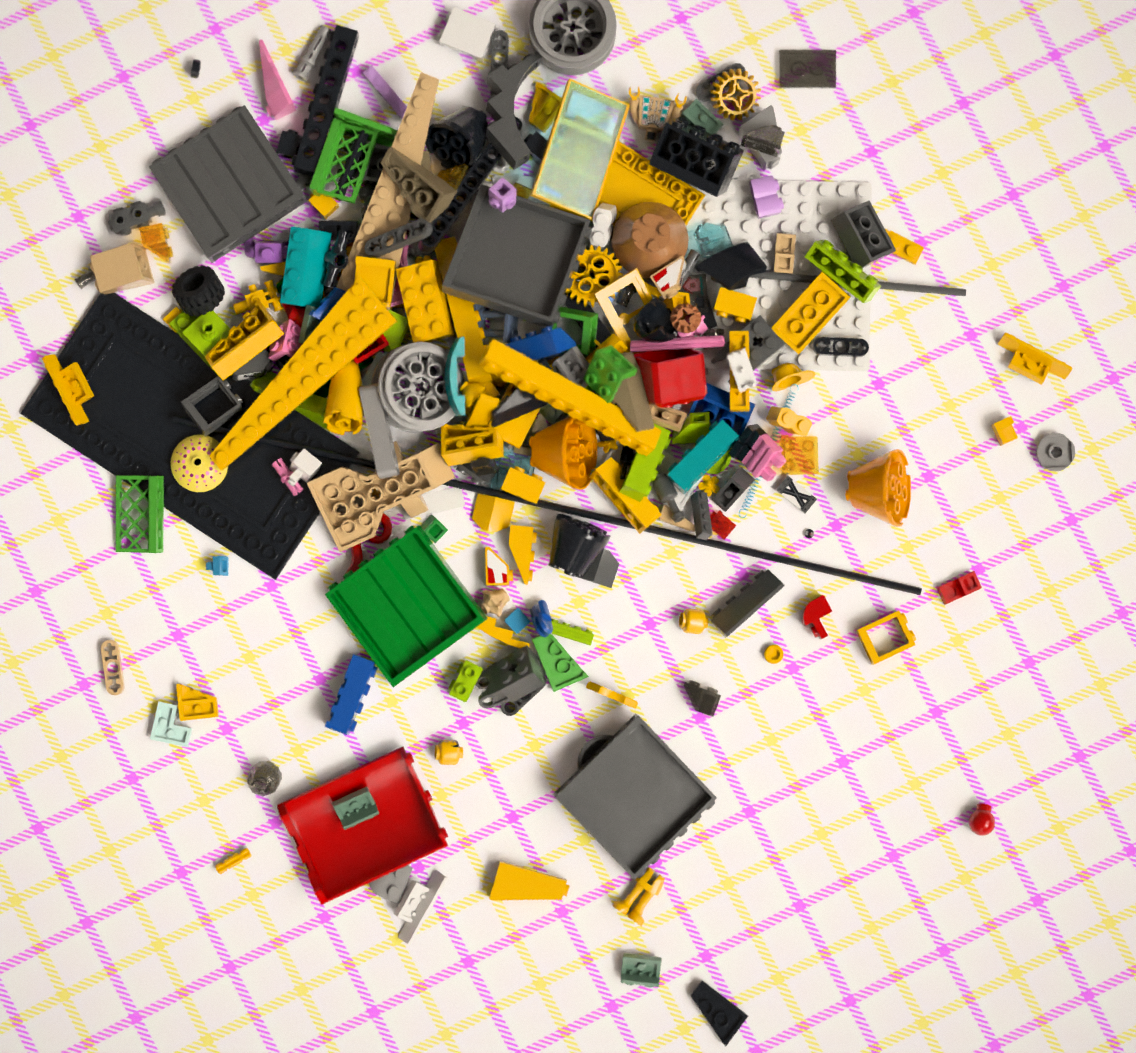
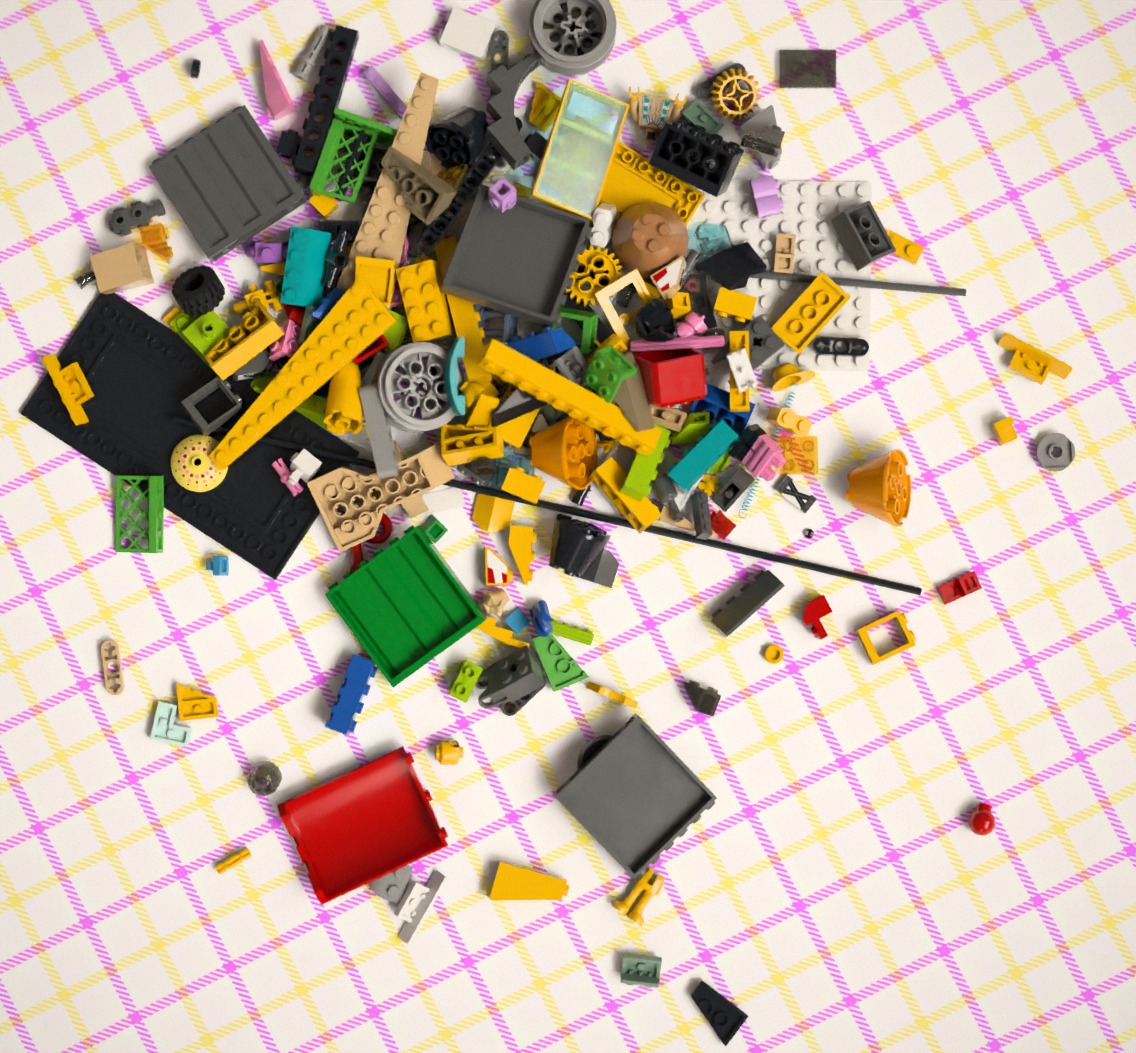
(355, 808): sand green bracket -> none
(399, 241): dark grey beam -> none
(580, 496): none -> black pin
(625, 460): black axle -> none
(681, 325): nougat gear -> none
(693, 621): yellow head -> none
(843, 271): lime brick -> none

